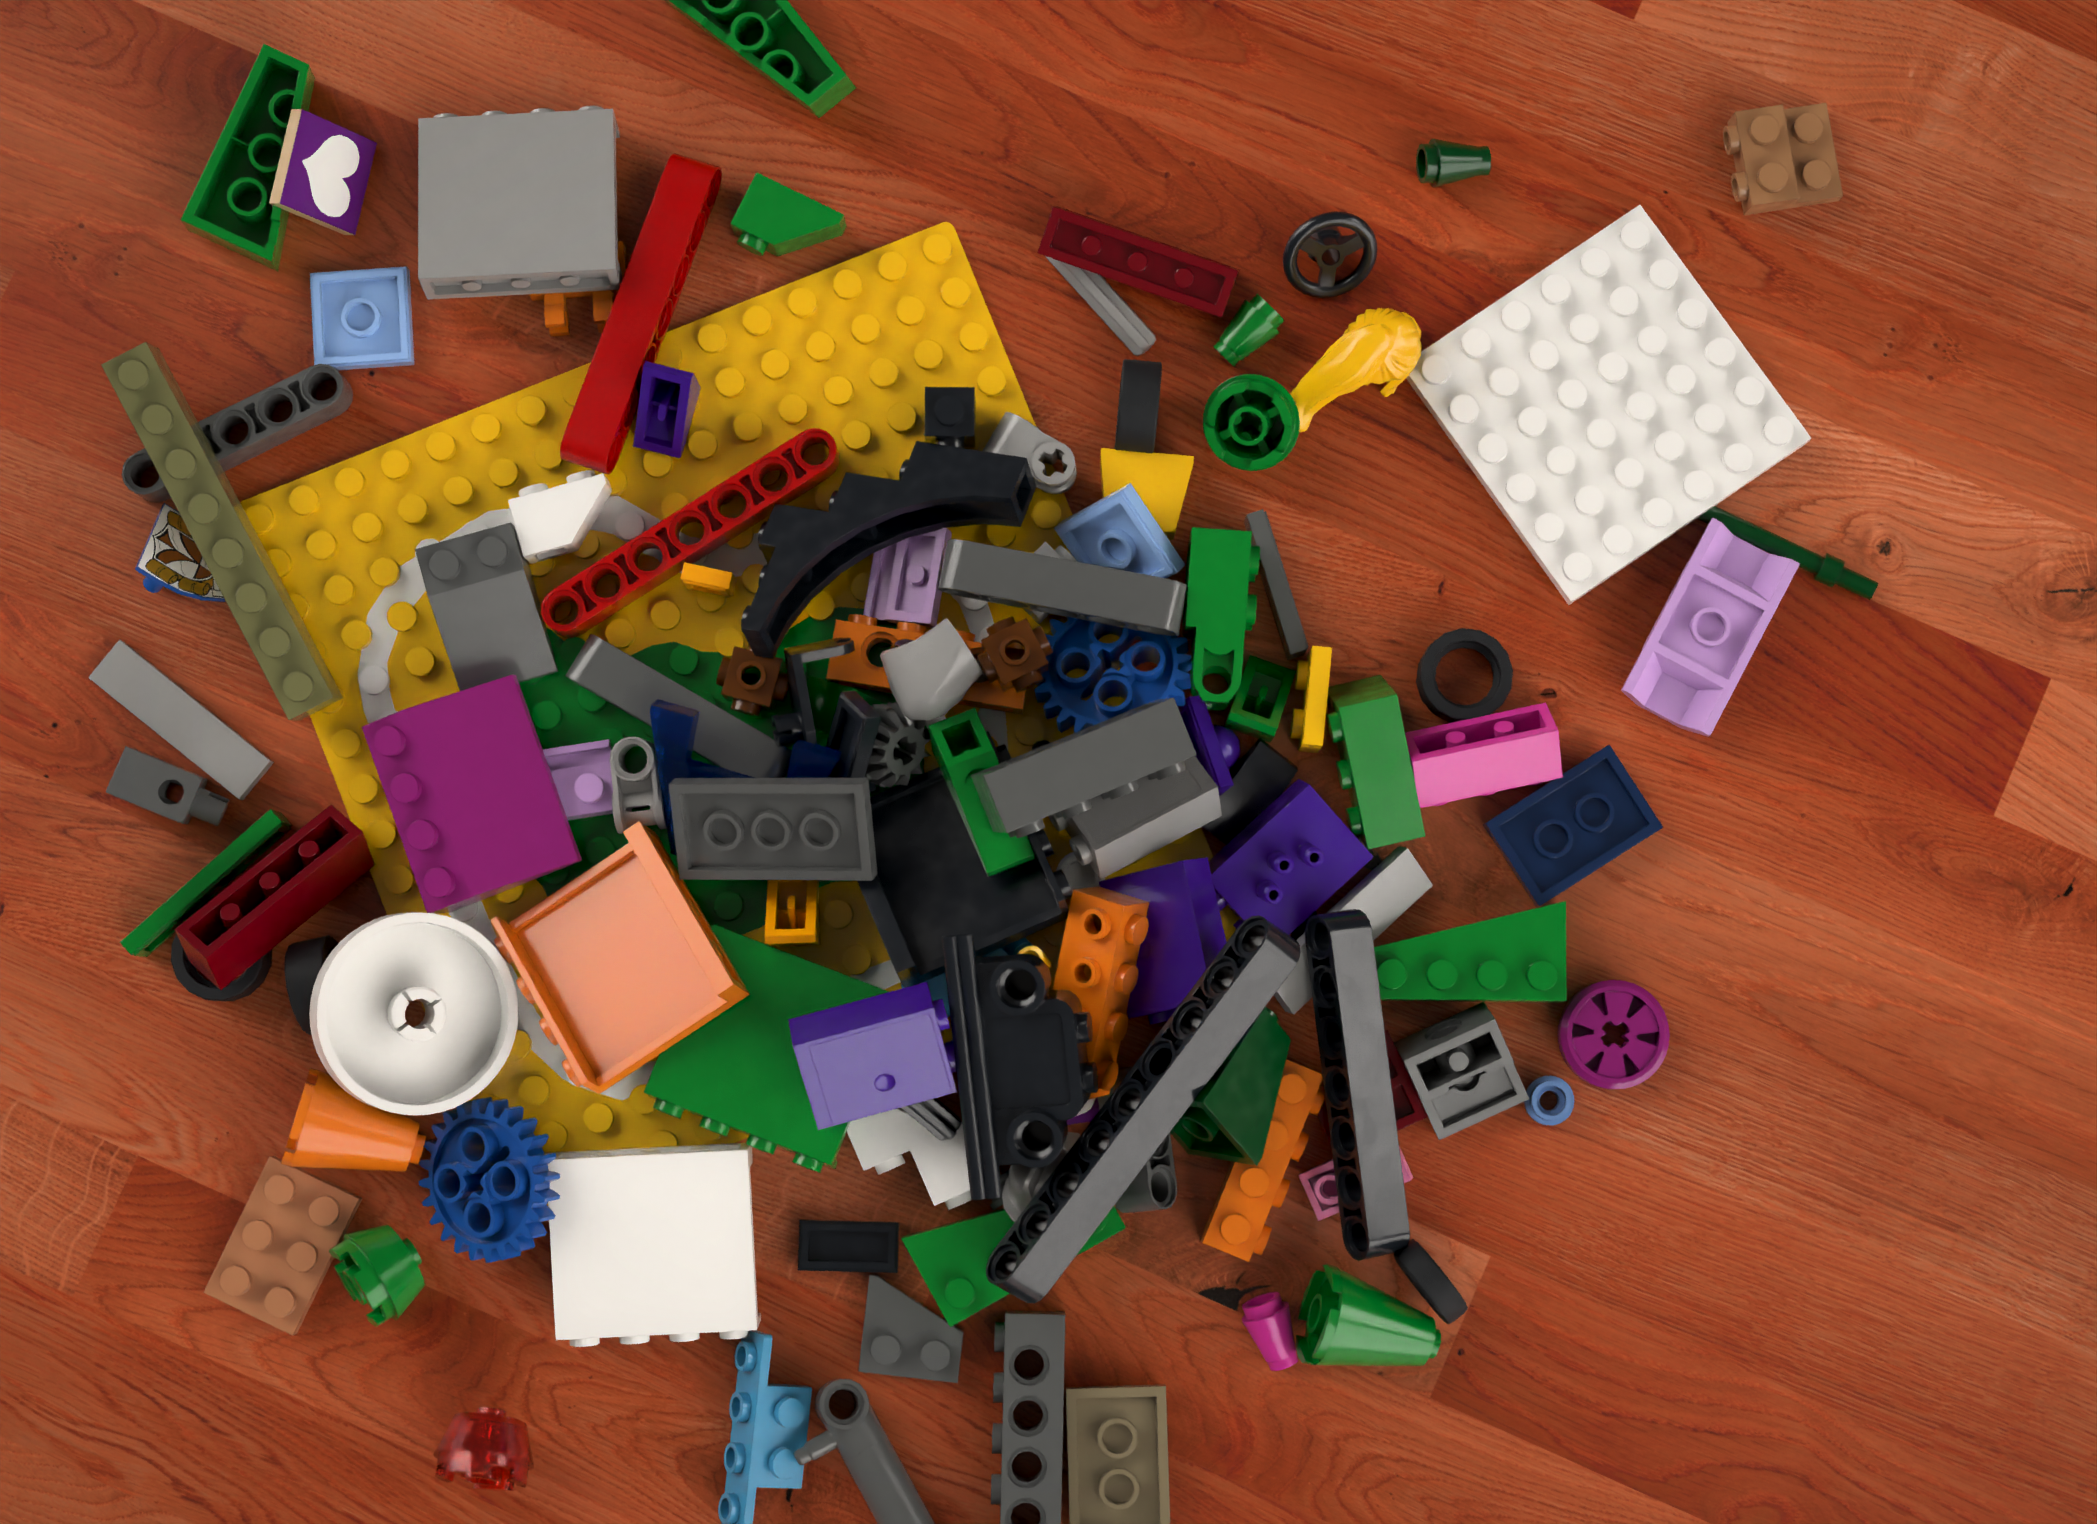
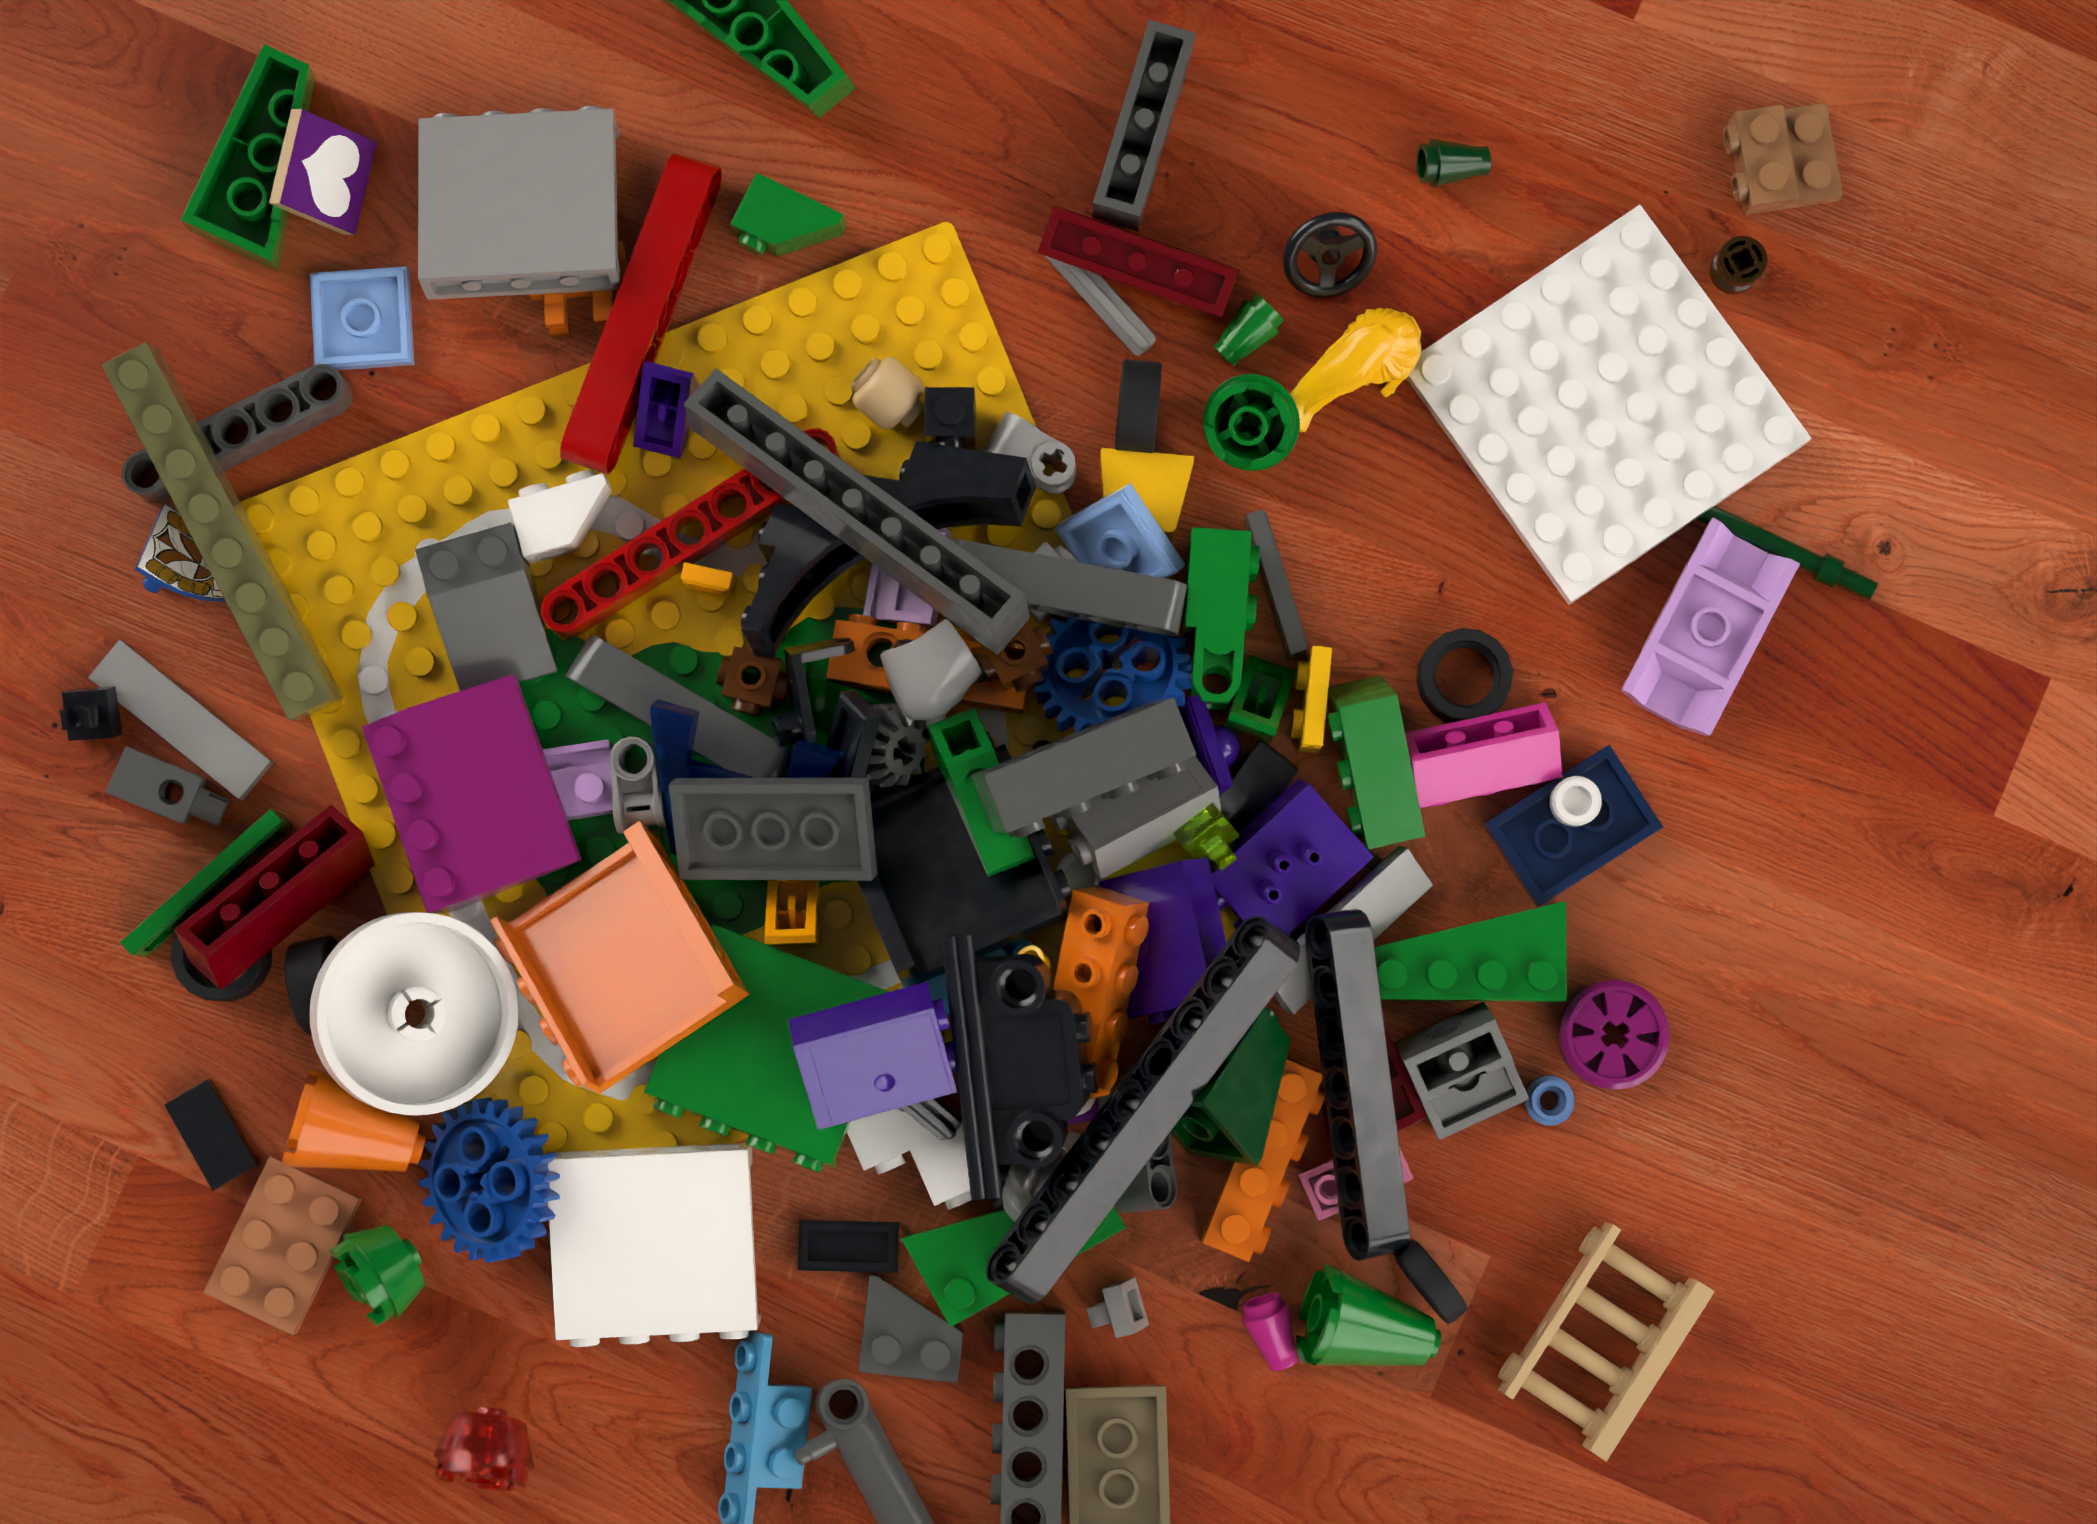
(90, 713): none -> black tile
(211, 1134): none -> black tile
(857, 511): none -> dark grey brick
(888, 393): none -> tan head
(1121, 1307): none -> light grey tile
(1143, 125): none -> dark grey brick
(1209, 836): none -> clear neon green tile
(1575, 801): none -> white tile
(1655, 1343): none -> tan fence
(1733, 274): none -> dark brown wheel

